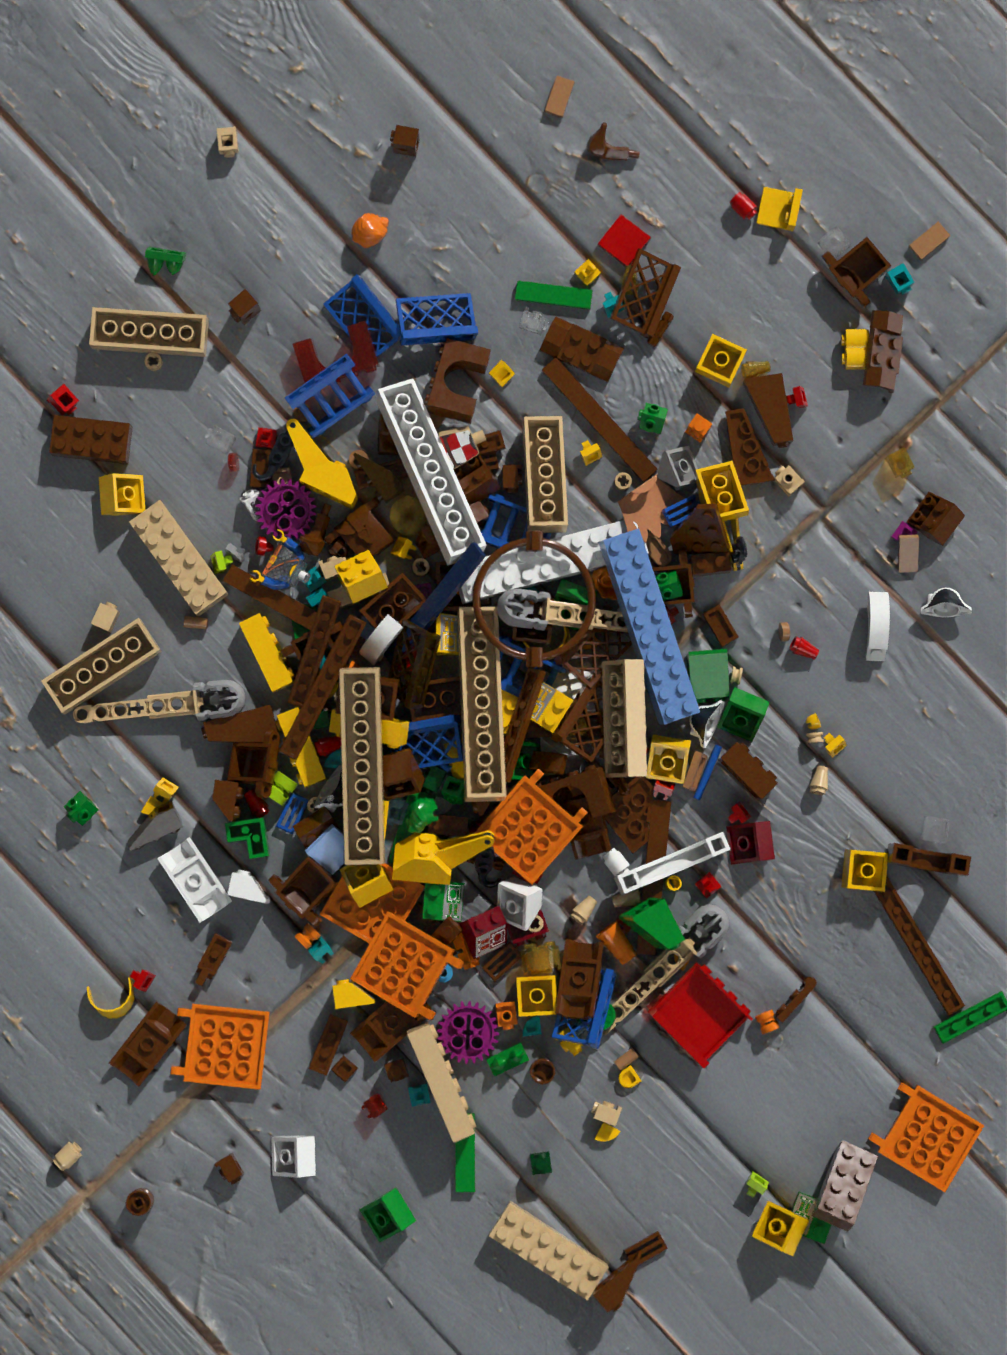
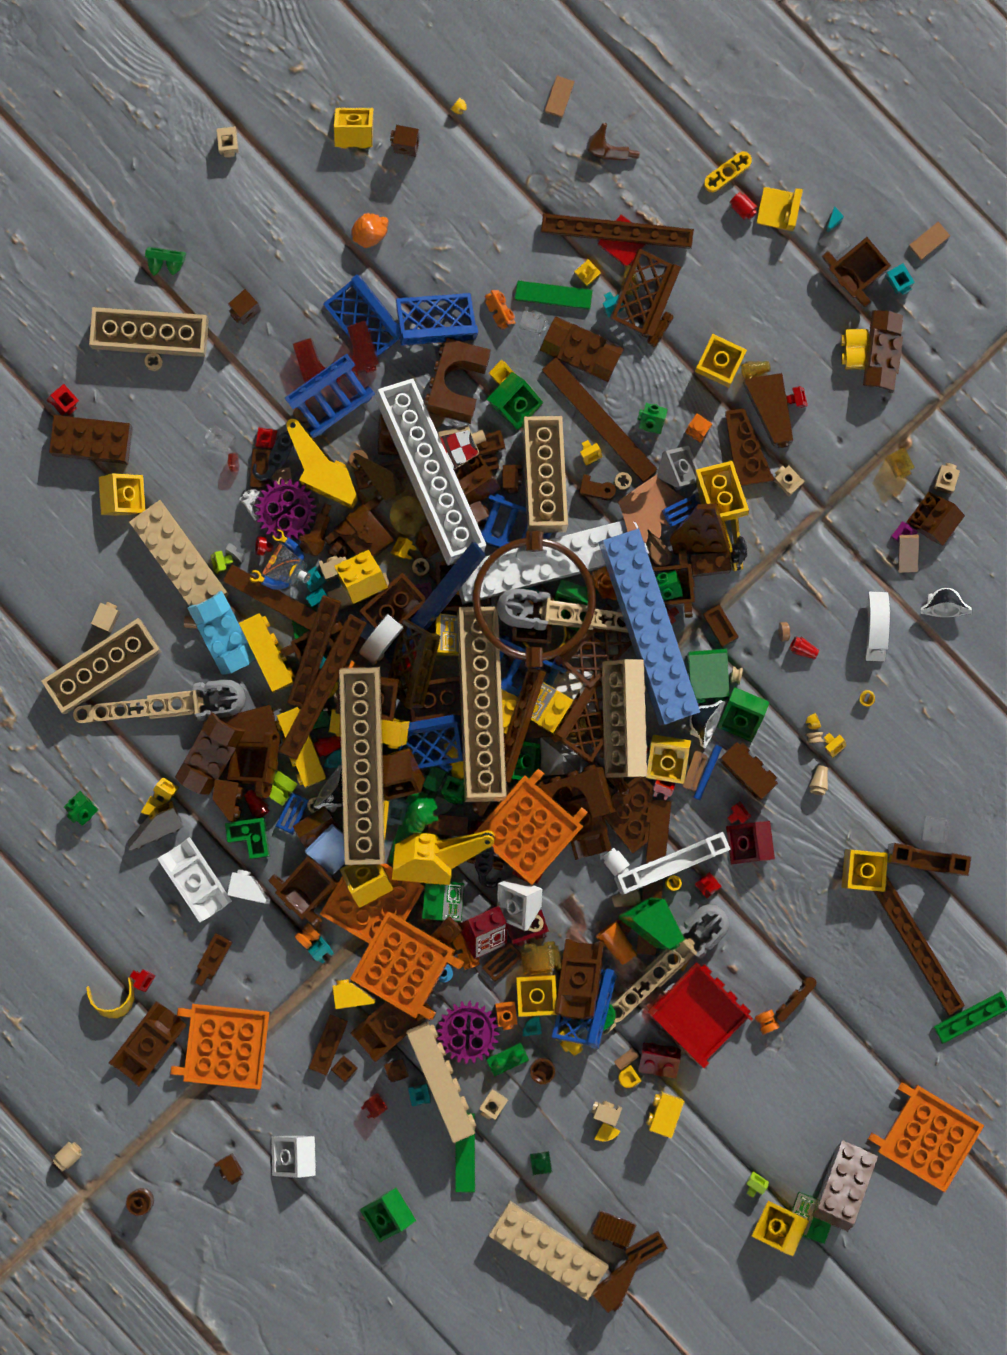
(209, 755): none -> reddish brown piece
(222, 633): none -> medium azure piece
(353, 127): none -> yellow slope
(459, 106): none -> yellow hinge
(497, 301): none -> orange hinge
(500, 1102): none -> tan brick
(514, 400): none -> green slope
(548, 762): reddish brown tile -> none
(583, 910): tan cone -> none
(596, 490): none -> reddish brown leg
(613, 1229): none -> reddish brown brick
(617, 231): none -> reddish brown tile
(660, 1060): none -> dark red bracket
(665, 1114): none -> yellow brick
(742, 167): none -> yellow beam
(835, 219): none -> teal slope
(871, 700): none -> yellow hinge
(942, 483): none -> tan brick

